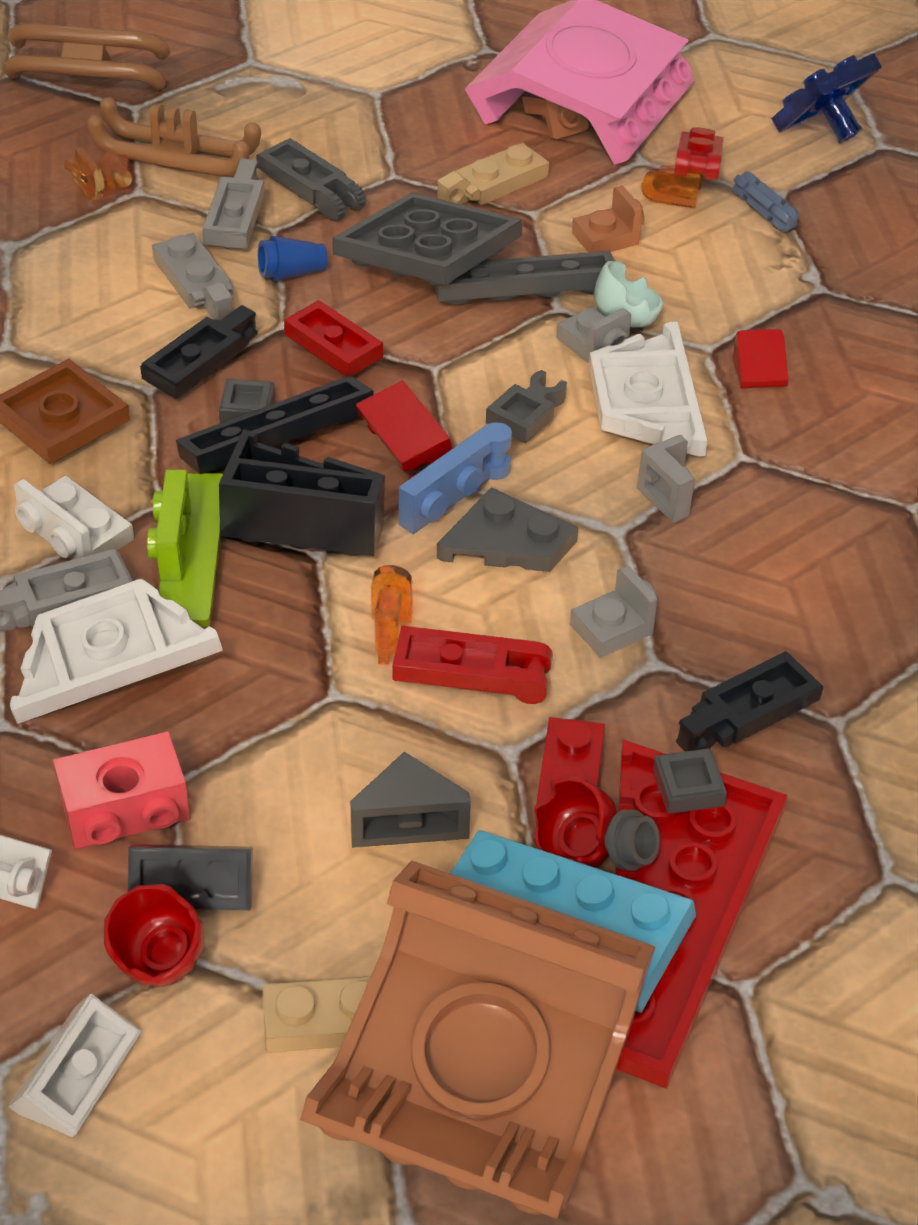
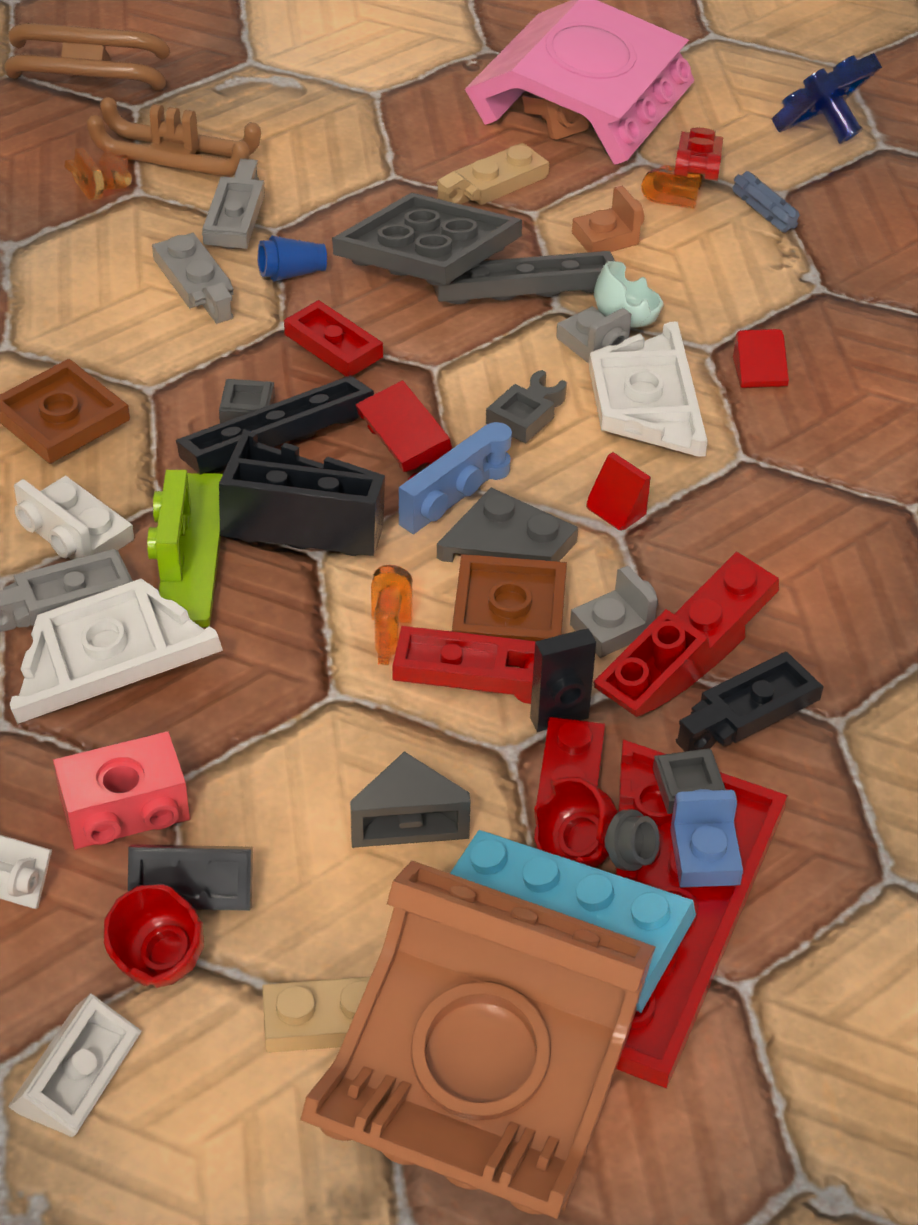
(199, 352): black hinge -> none
(312, 178): dark grey hinge -> none
(510, 597): none -> dark orange plate
(562, 677): none -> black plate
(619, 493): none -> red slope
(666, 478): light grey bracket -> none
(692, 641): none -> red slope
(706, 838): none -> medium blue bracket

